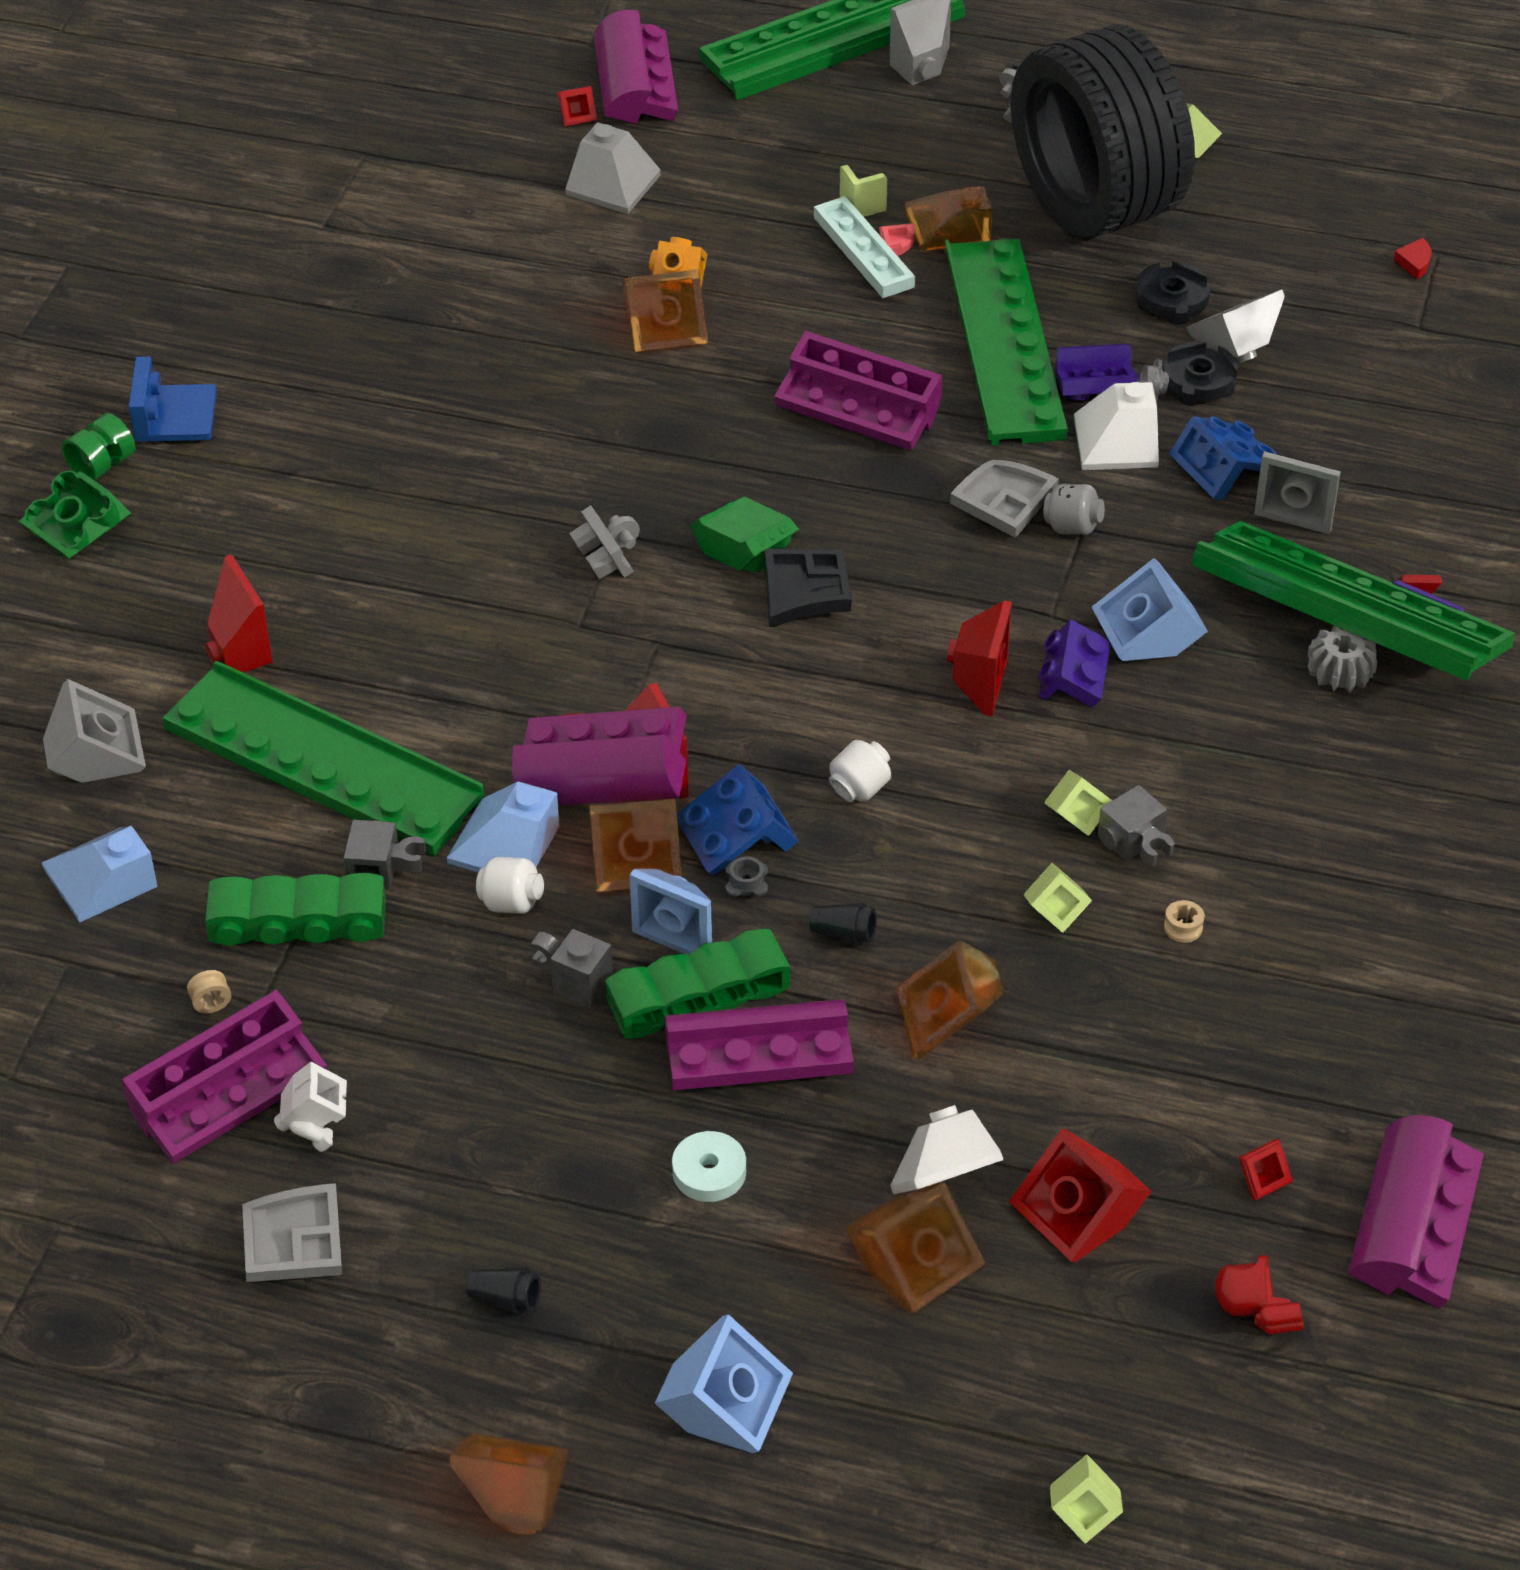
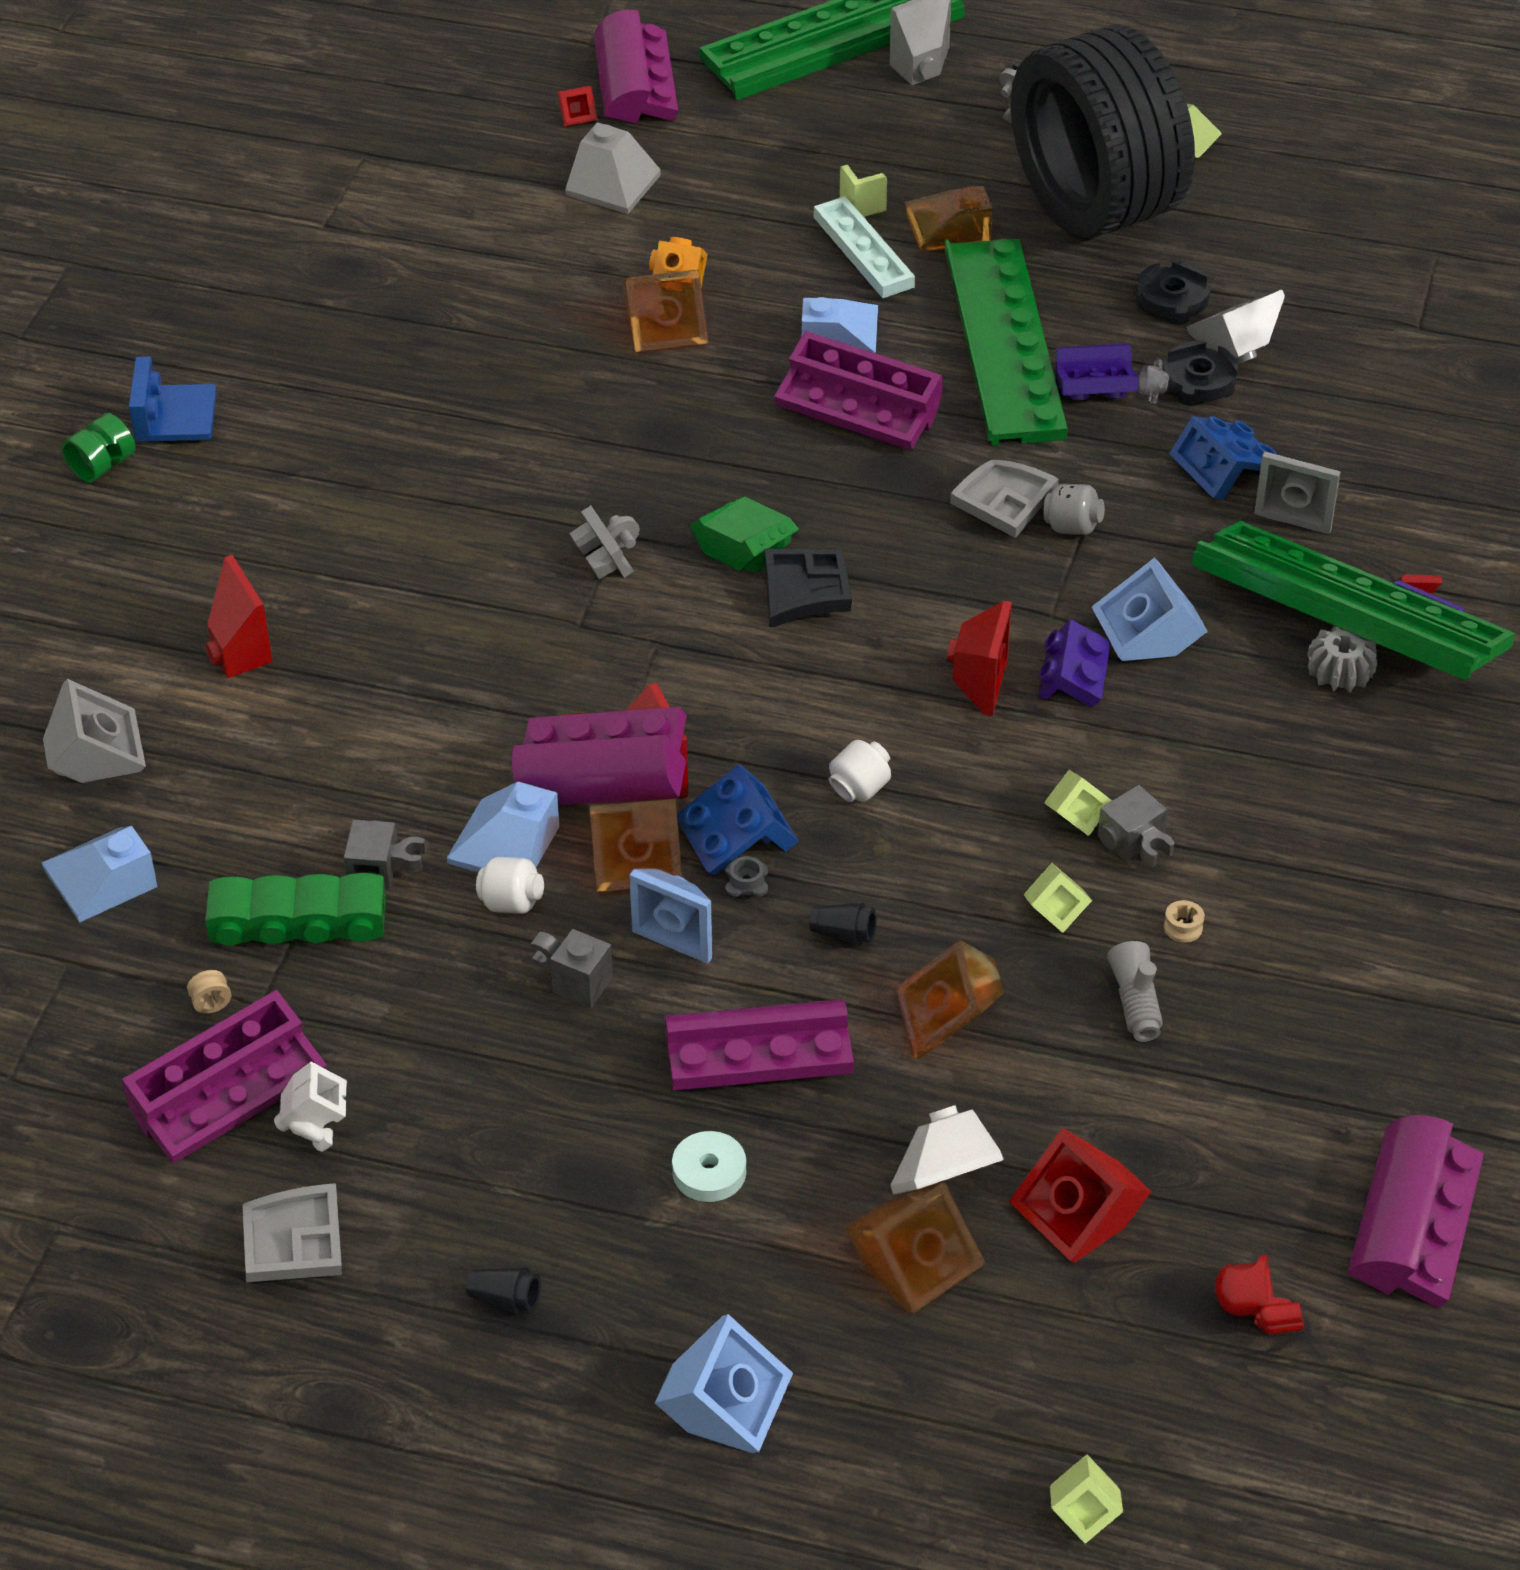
(73, 513): green slope -> none
(323, 756): green plate -> none
(511, 1479): clear orange slope -> none
(705, 980): green brick -> none
(842, 321): none -> light blue slope
(898, 237): coral tile -> none
(1119, 428): white slope -> none
(1138, 996): none -> light grey piece
(1265, 1169): red slope -> none
(1414, 257): red tile -> none

